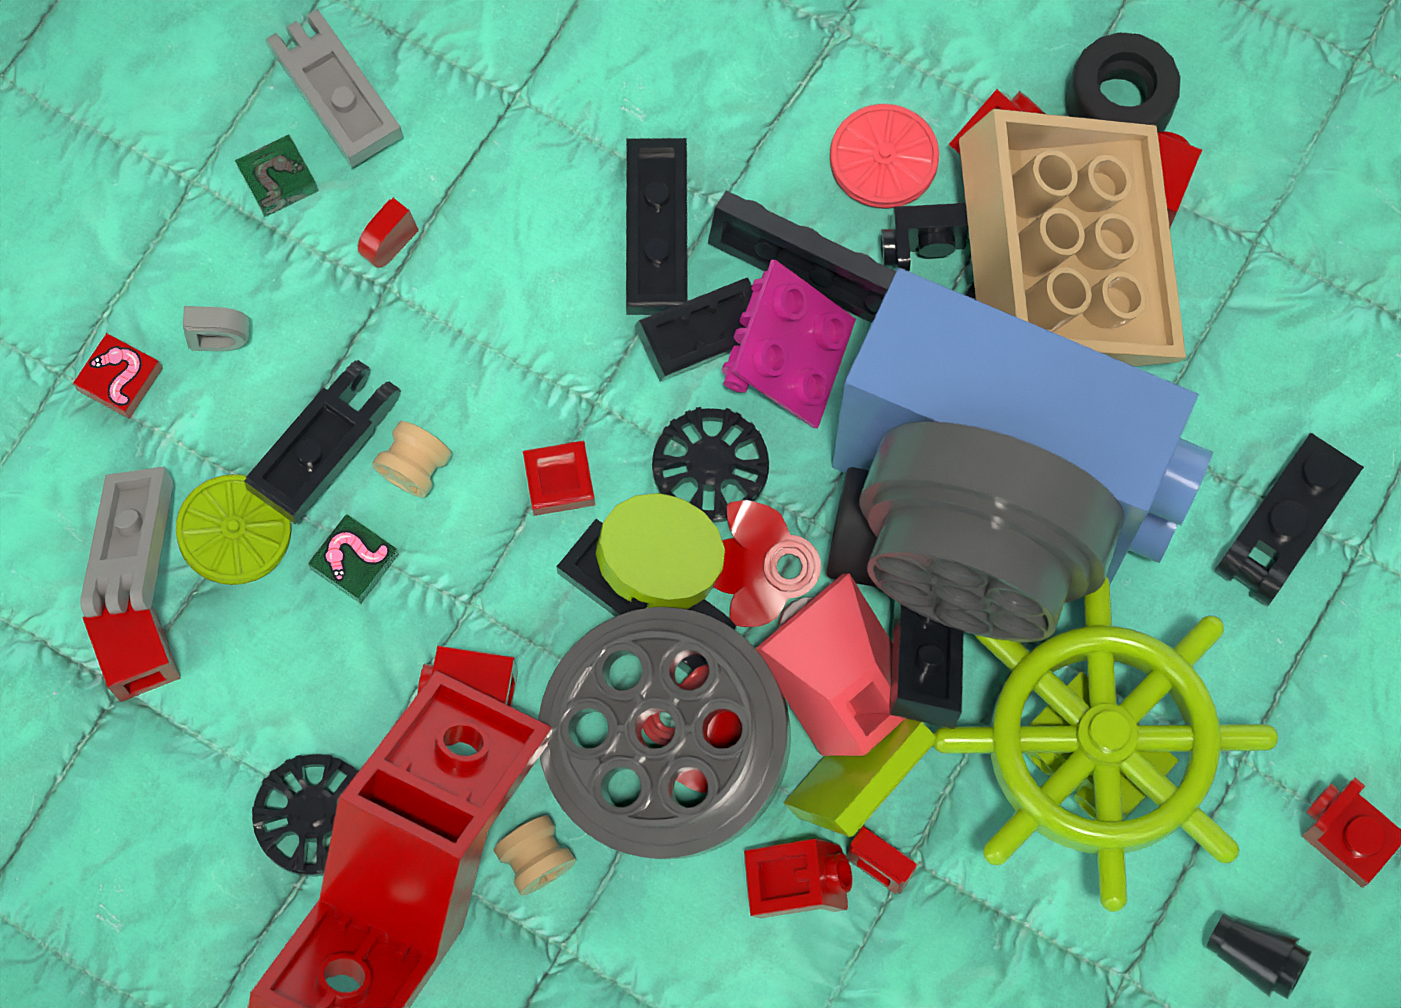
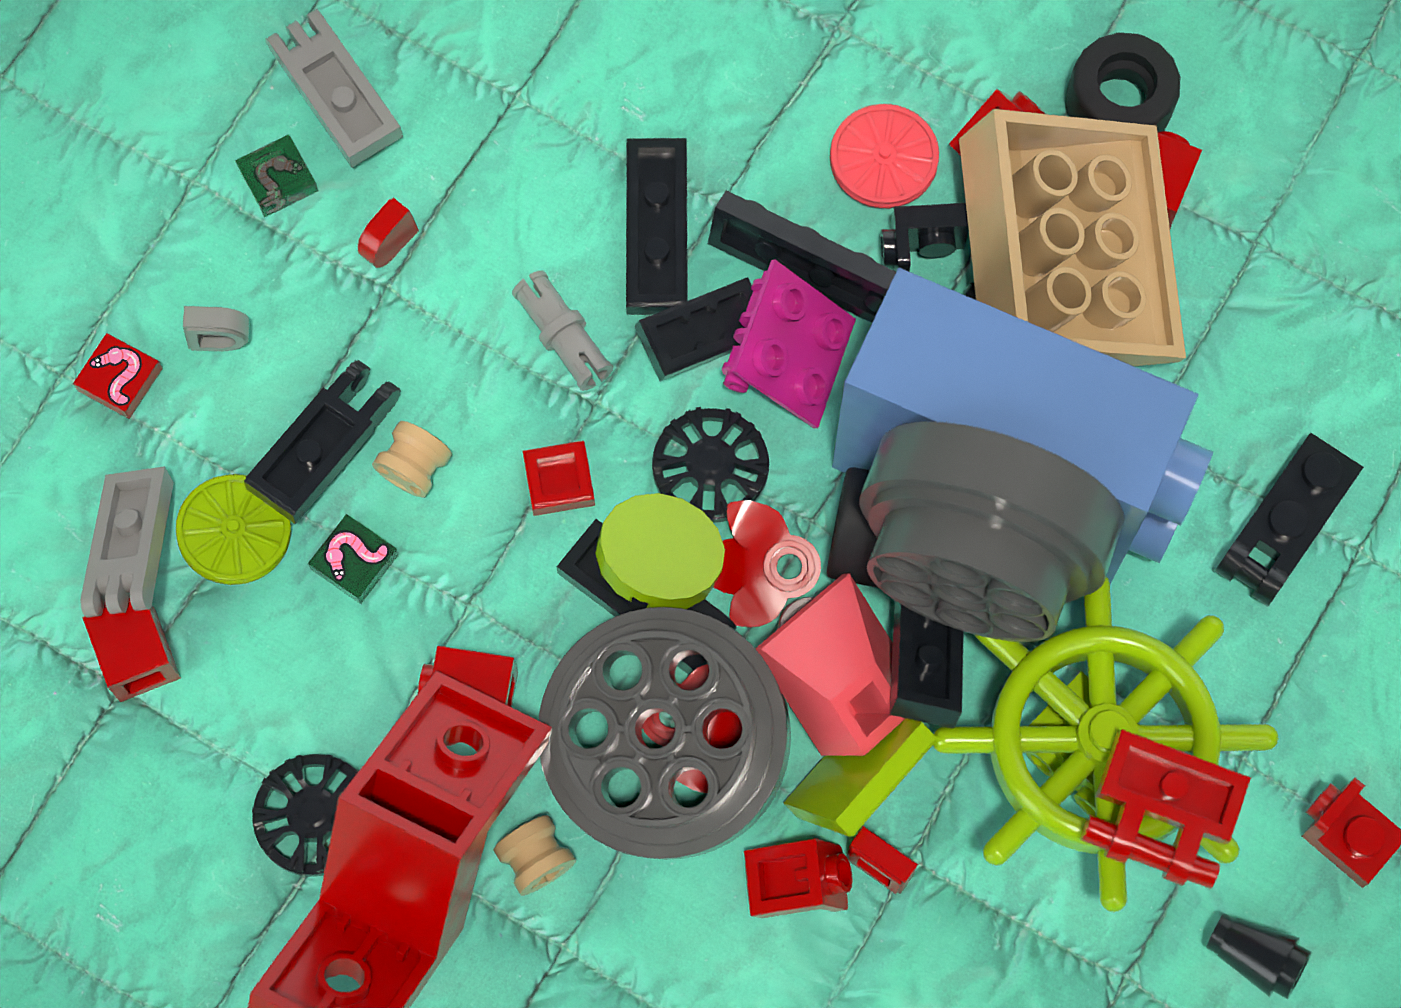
(562, 330): none -> light grey pin
(1172, 789): none -> red plate

